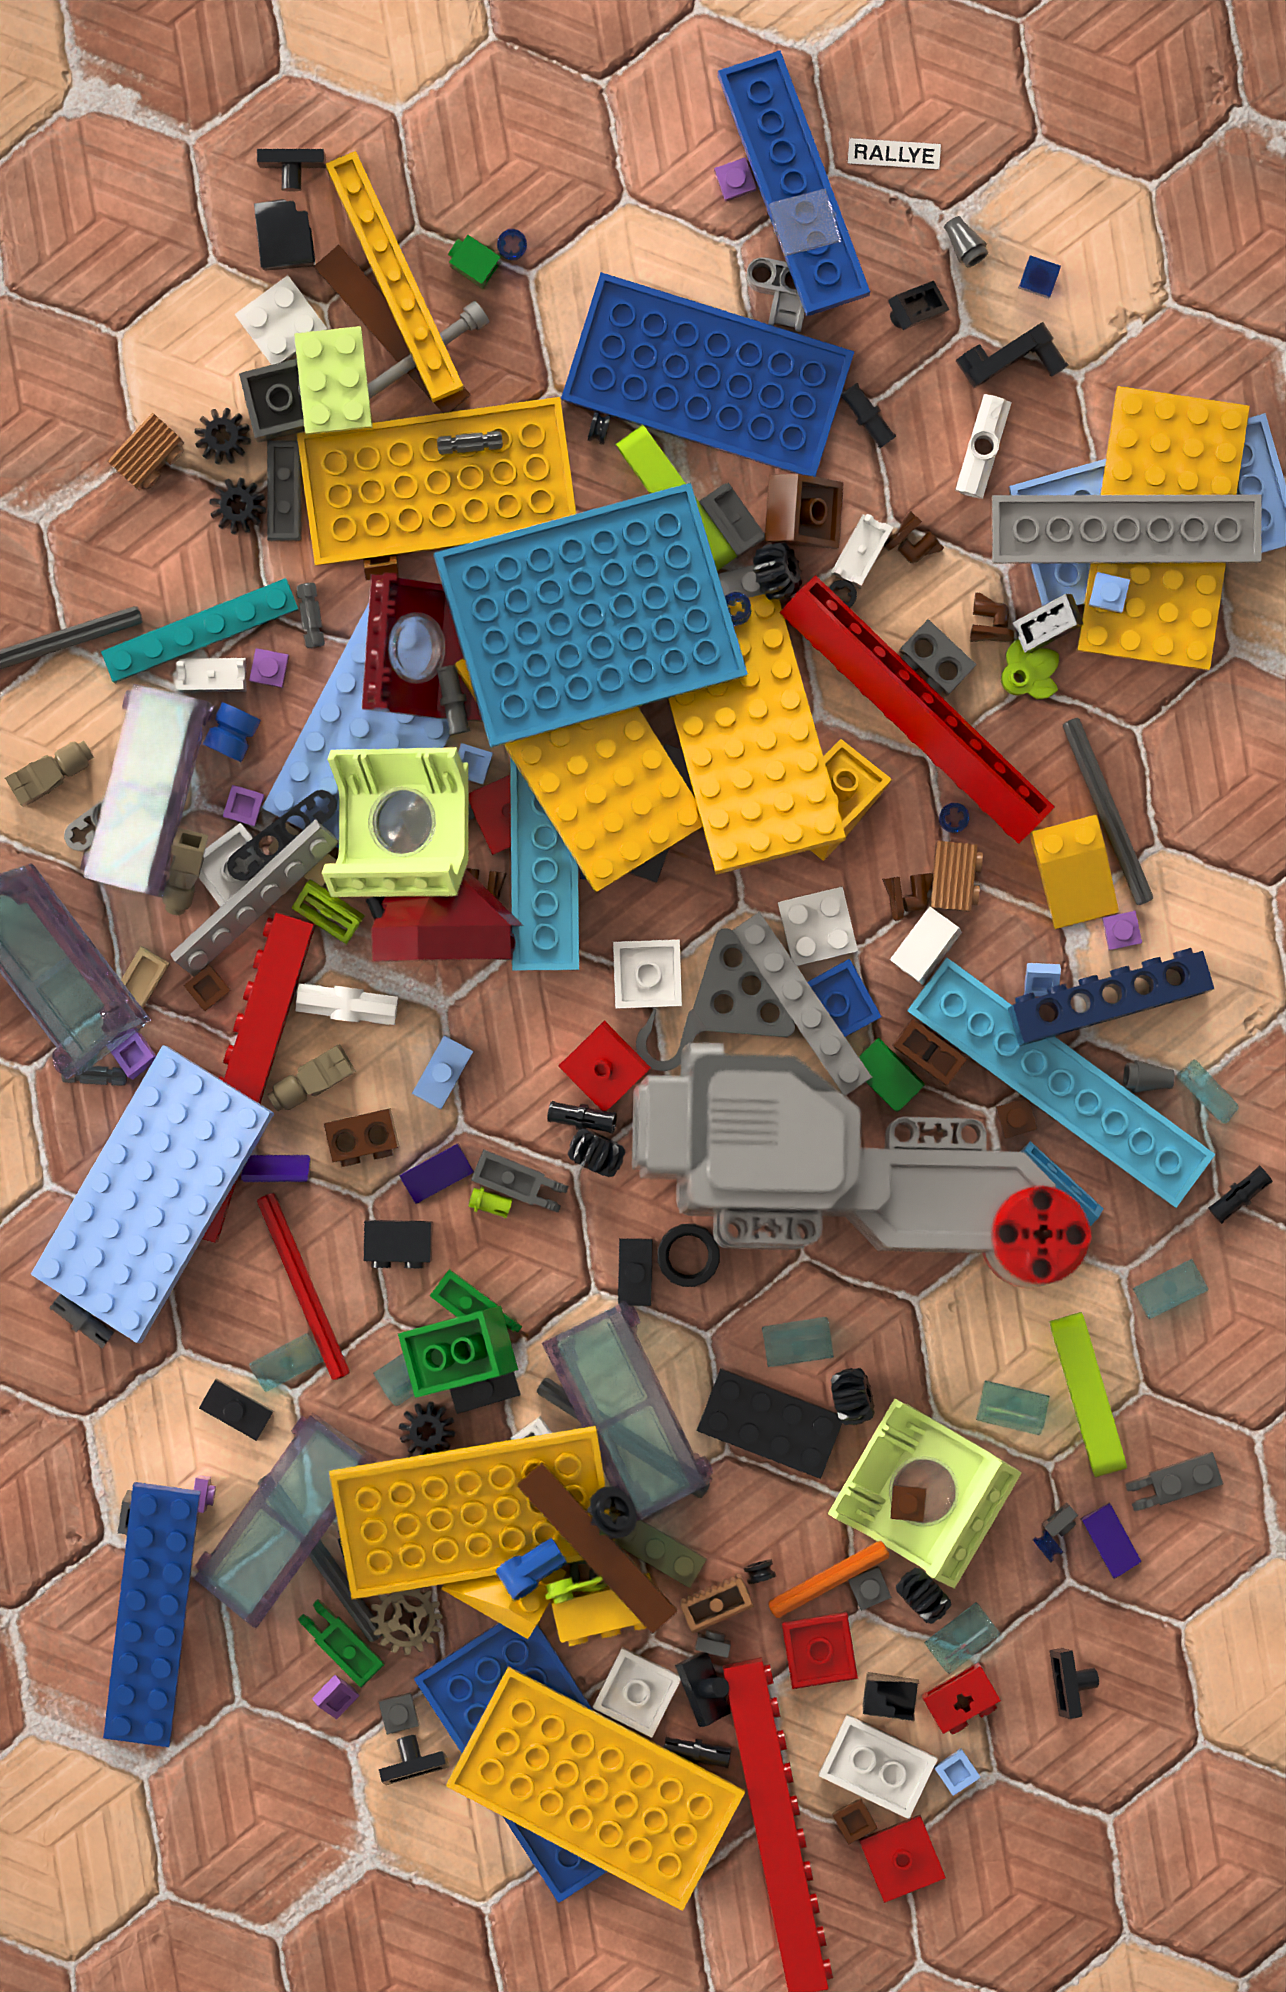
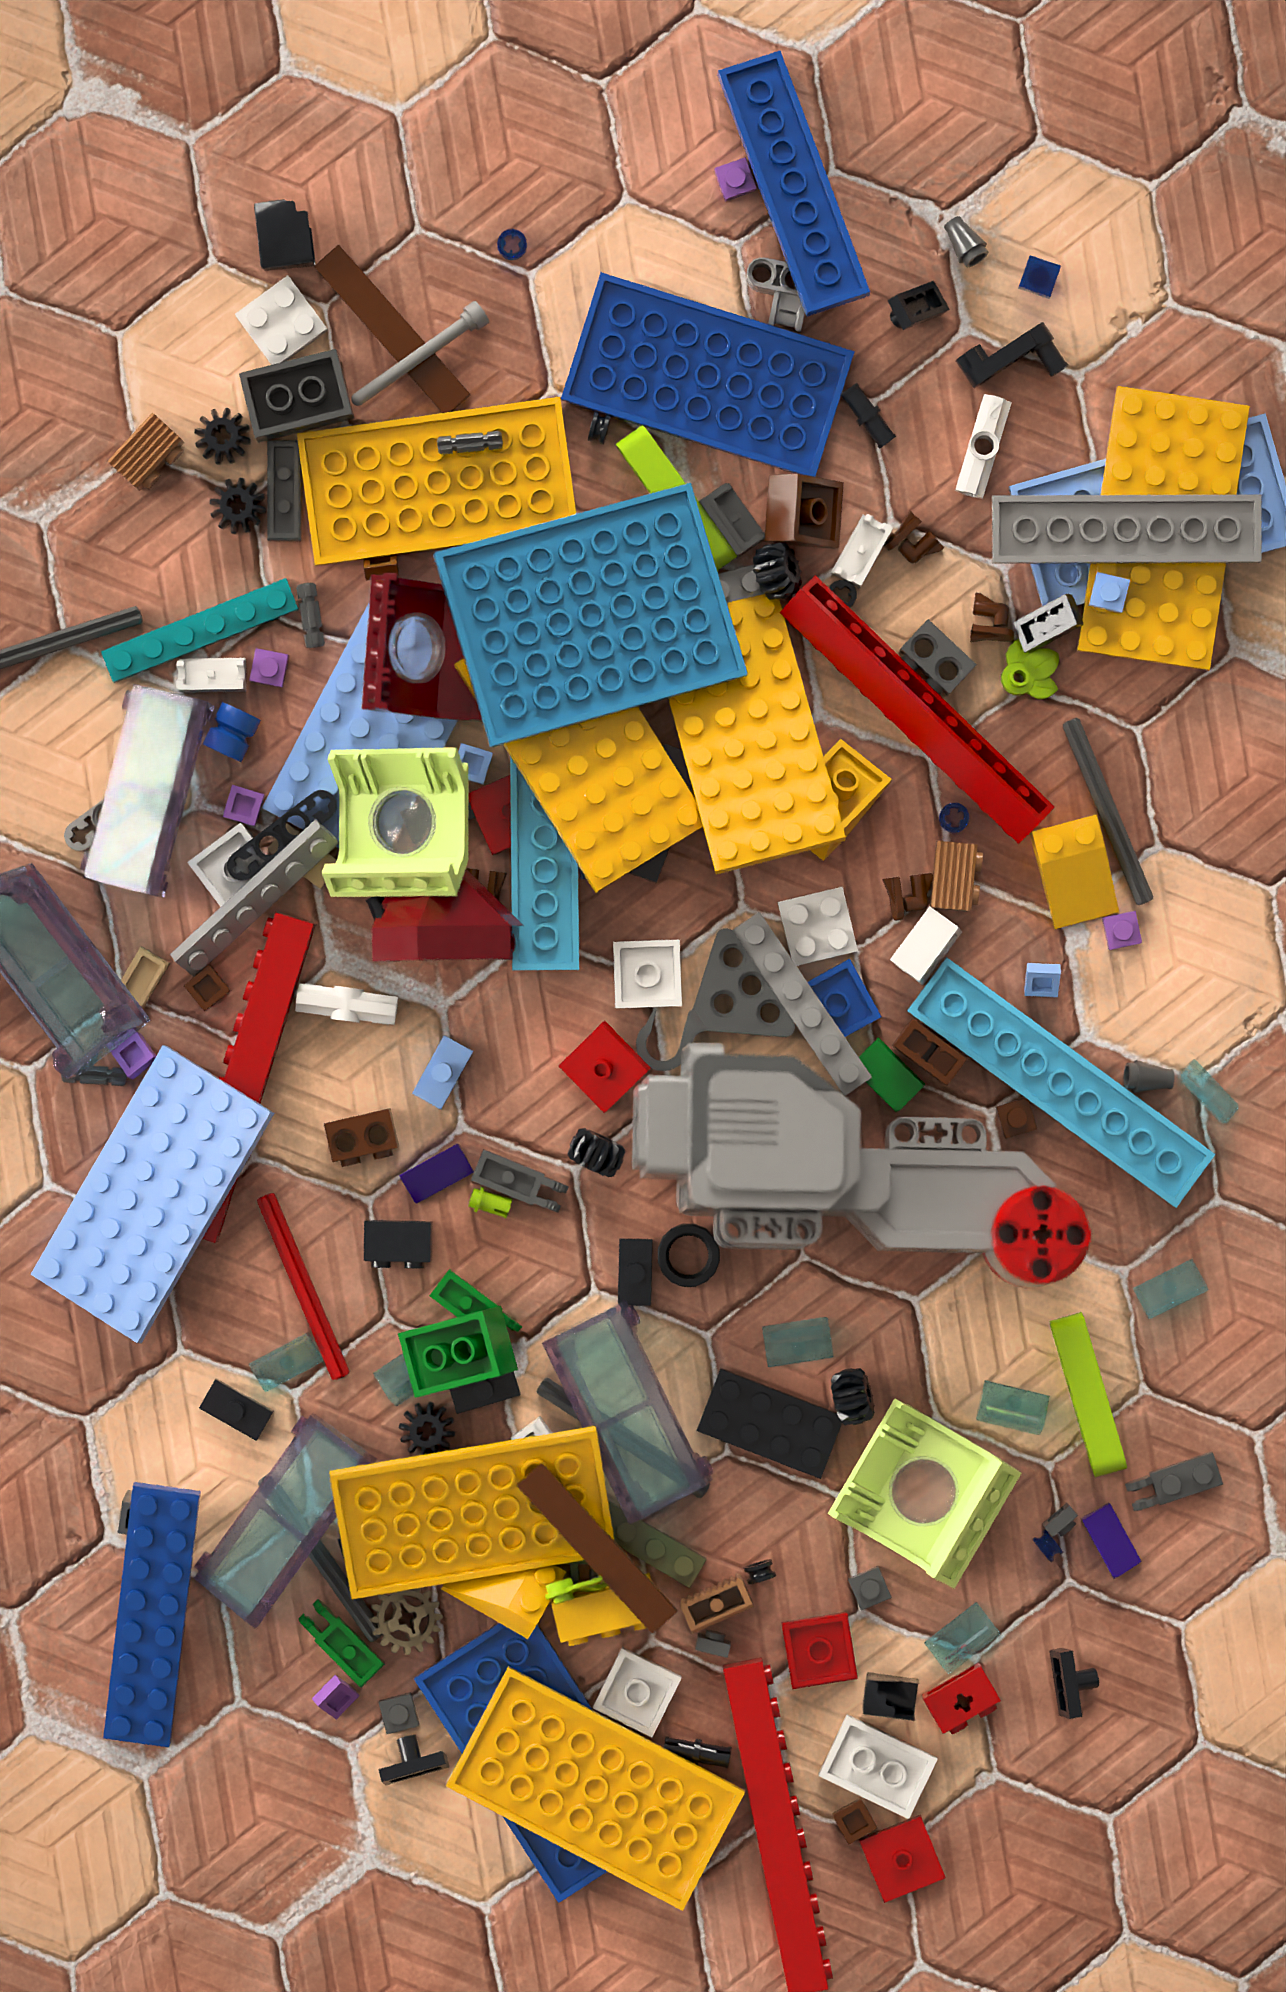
(48, 772): dark tan piece -> none
(82, 1320): dark grey pin -> none
(184, 870): dark tan piece -> none
(207, 1496): medium lavender plate -> none
(277, 1168): dark purple slope -> none
(291, 163): black tile -> none
(312, 1079): dark tan piece -> none
(330, 907): lime tile -> none
(333, 380): yellowish green plate -> none
(394, 276): yellow plate -> none
(453, 700): dark grey pin -> none
(474, 260): green brick -> none
(522, 1573): blue piece -> none
(582, 1117): black pin -> none
(620, 1505): black gear -> none
(704, 1689): black tile -> none
(740, 617): clear blue bush -> none
(804, 222): clear piece -> none
(828, 1579): orange axle -> none
(894, 153): white sticker -> none
(908, 1503): reddish brown plate -> none
(923, 1595): black gear -> none
(957, 1772): light blue plate -> none
(1064, 1182): dark azure plate -> none
(1194, 982): dark blue brick -> none
(1240, 1194): black pin -> none

